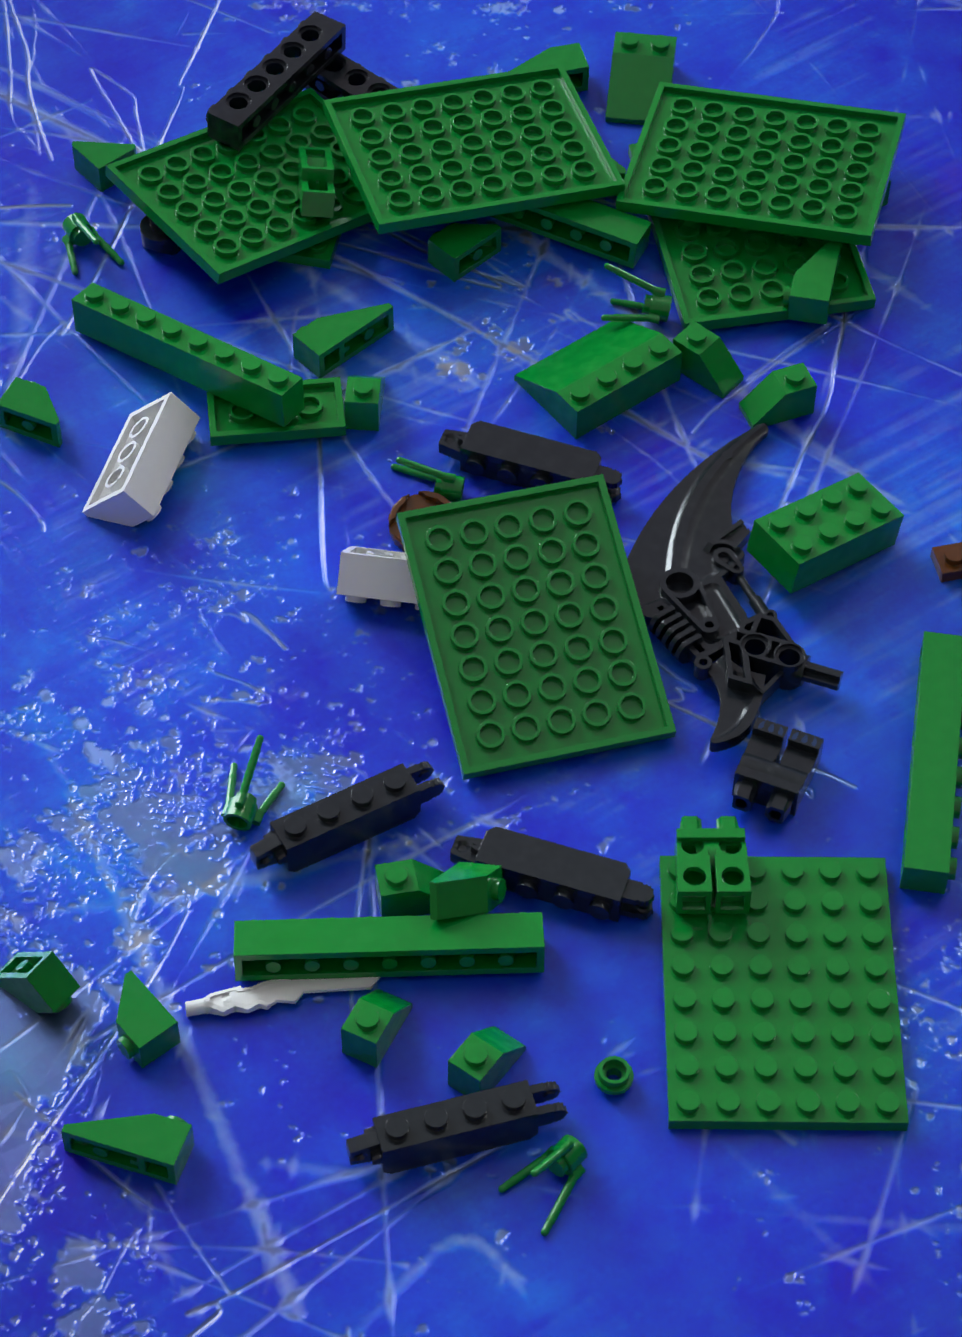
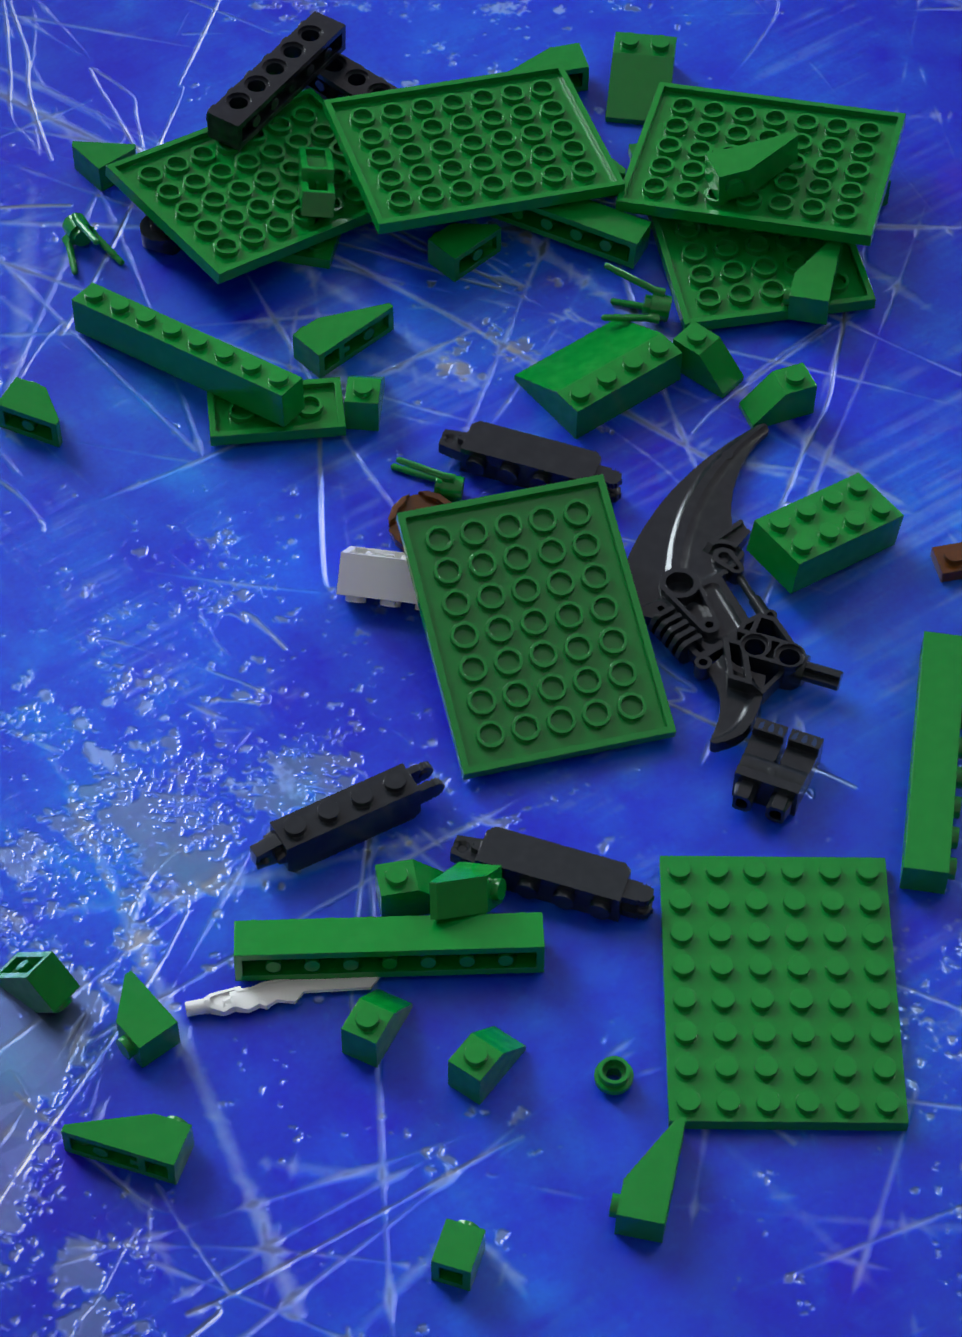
(143, 462): white slope -> none
(241, 810): green plant -> none
(456, 1126): black hinge -> none
(458, 1254): none -> green brick
(561, 1159): green plant -> none
(648, 1188): none -> green slope
(708, 852): green hips -> none
(747, 167): none -> green slope

